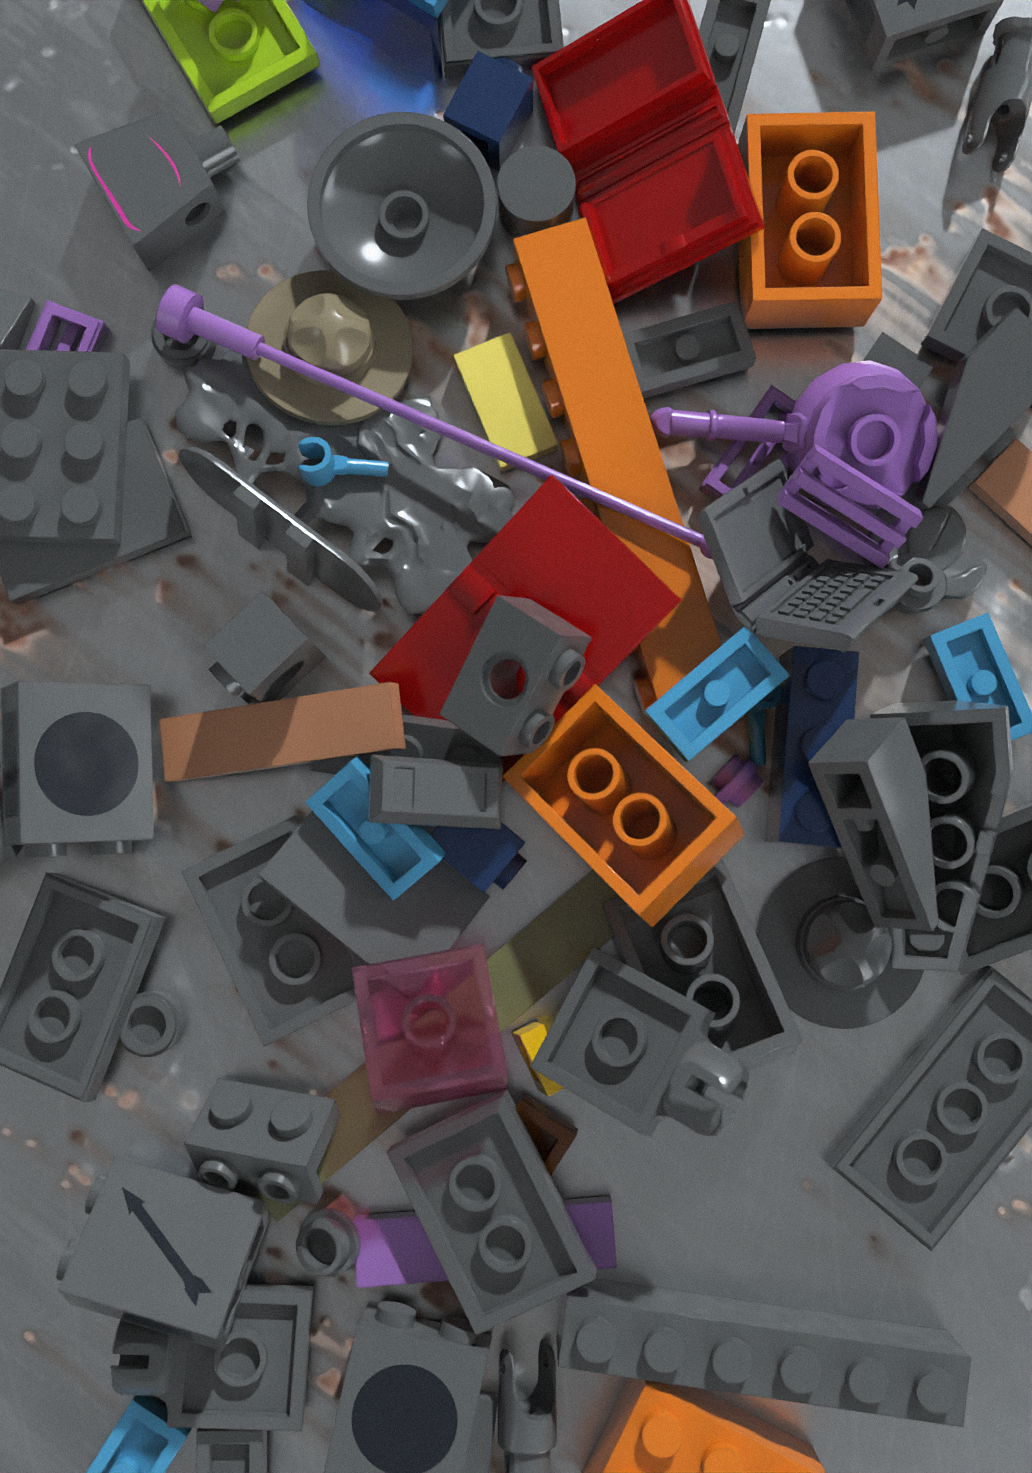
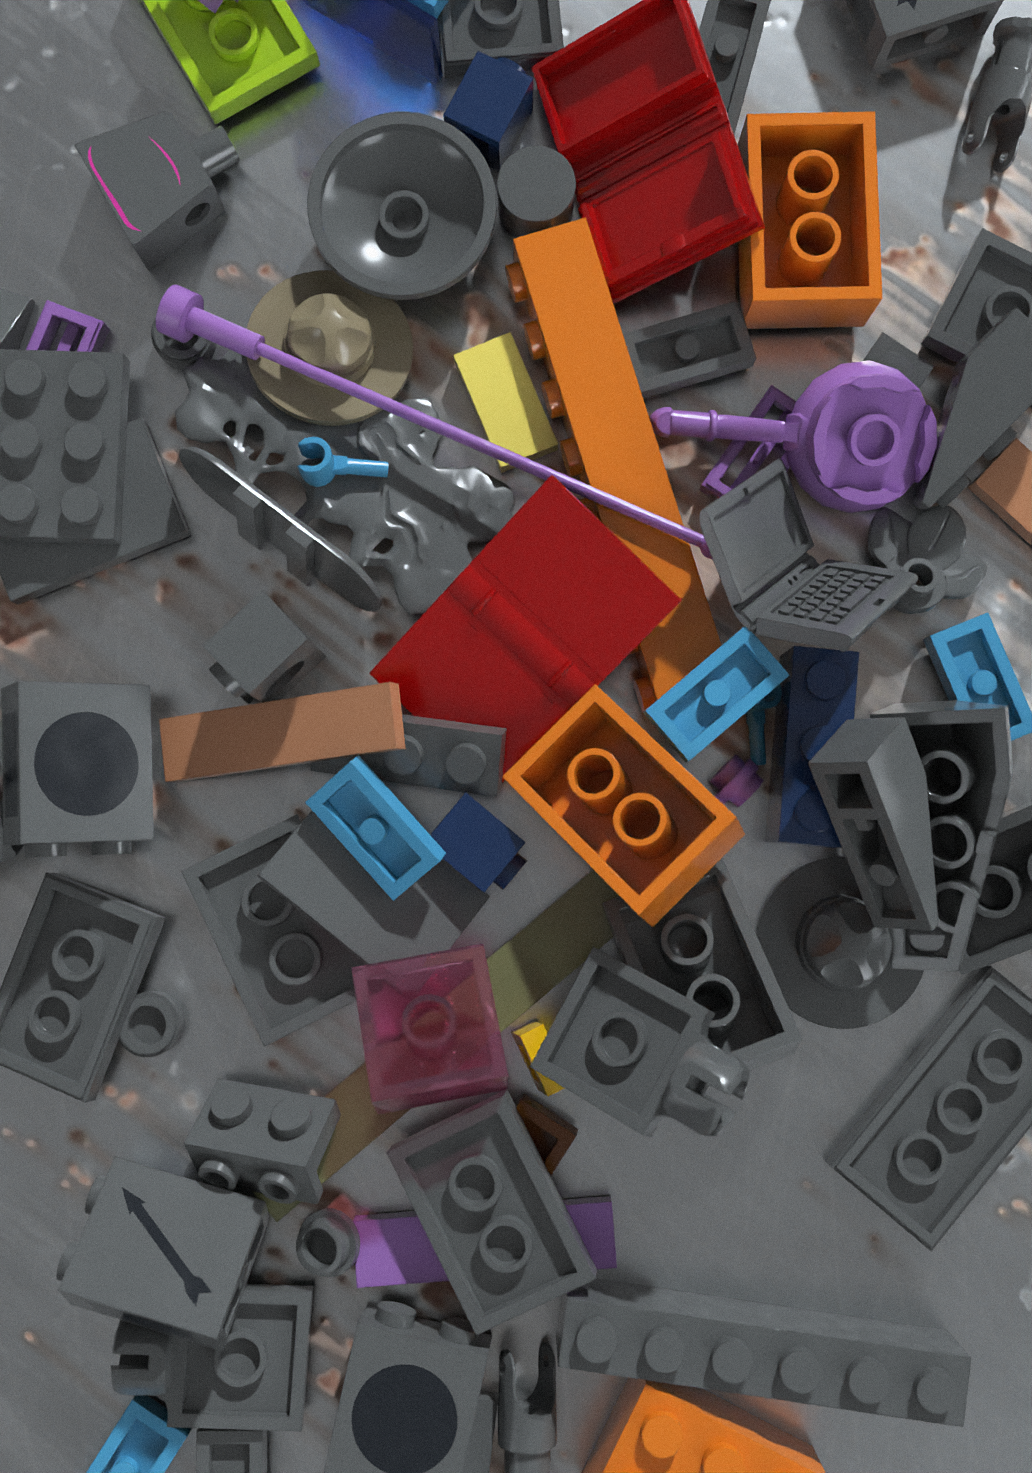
(435, 792): dark grey tile -> none
(486, 693): dark grey brick -> none
(890, 535): medium lavender tile -> none

